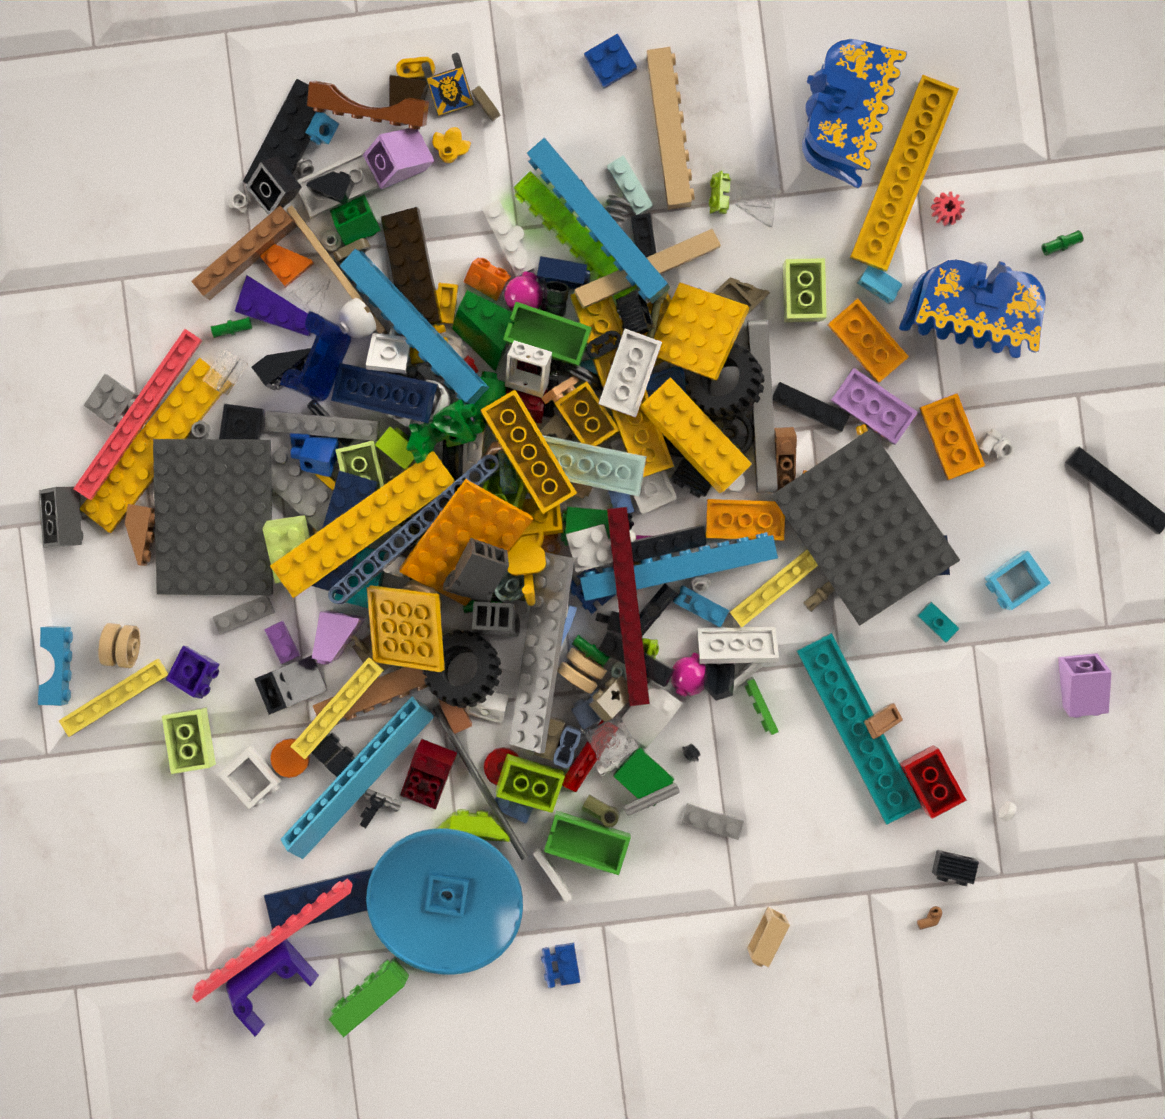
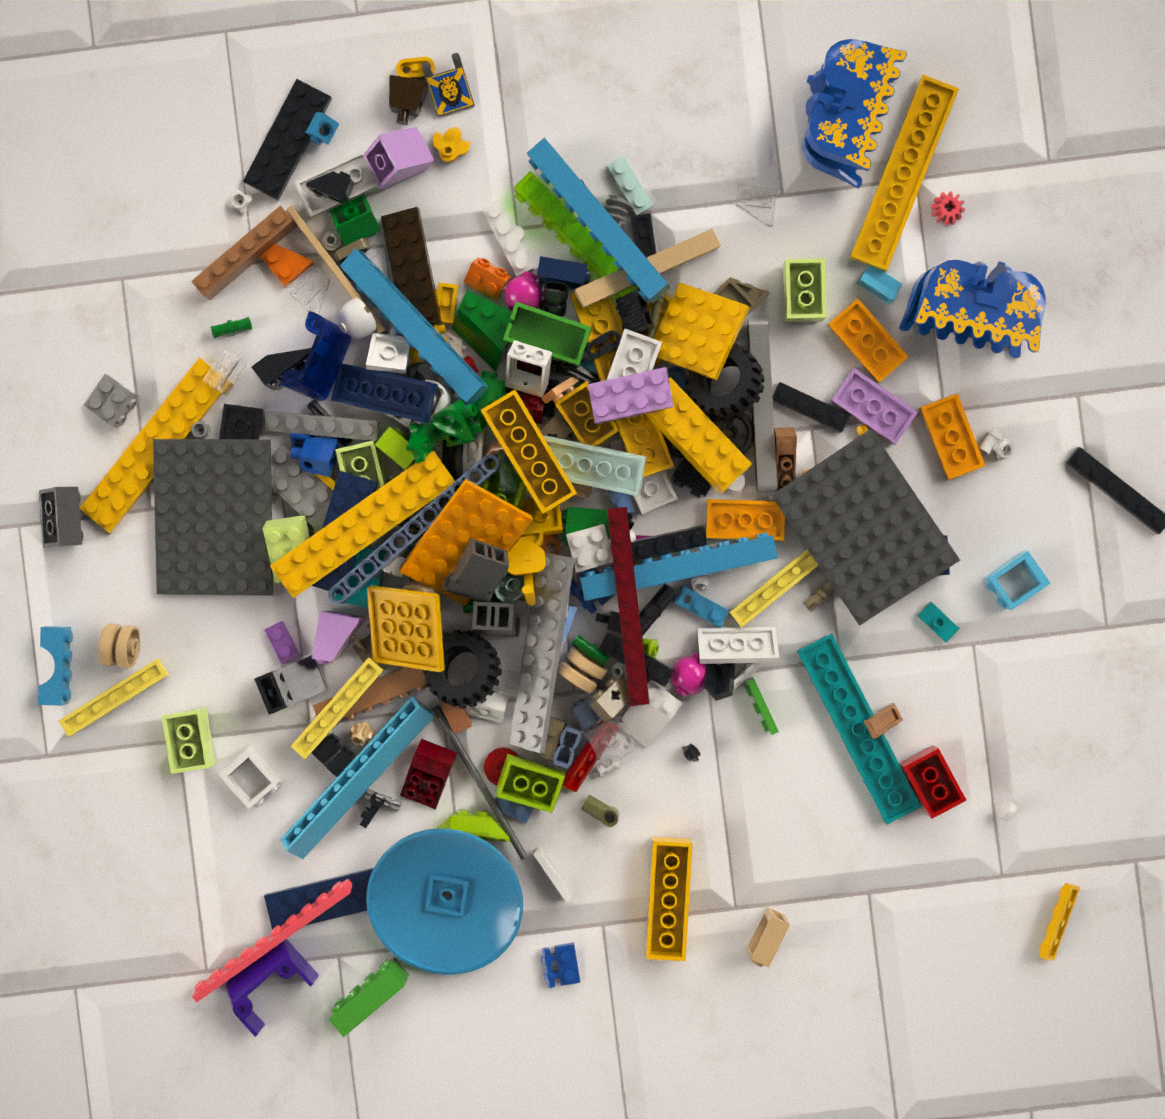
(138, 414): coral plate -> none
(140, 527): medium nougat slope -> none
(193, 672): dark purple plate -> none
(243, 614): light grey plate -> none
(267, 306): dark purple wing -> none
(273, 185): black slope -> none
(287, 760): orange tile -> none
(304, 167): light grey plate -> none
(329, 97): dark orange arch -> none
(361, 733): none -> tan gear
(485, 103): dark tan beam -> none
(587, 842): bright green piece -> none
(610, 61): blue plate -> none
(630, 395): none -> lavender plate
(642, 774): green panel -> none
(651, 799): light grey axle -> none
(668, 898): none -> yellow brick
(669, 129): tan brick -> none
(712, 821): light grey plate -> none
(719, 183): lime hinge -> none
(932, 918): medium nougat arm -> none
(955, 867): black brick -> none
(1058, 924): none -> yellow plate
(1062, 243): green pin -> none
(1084, 685): lavender slope -> none

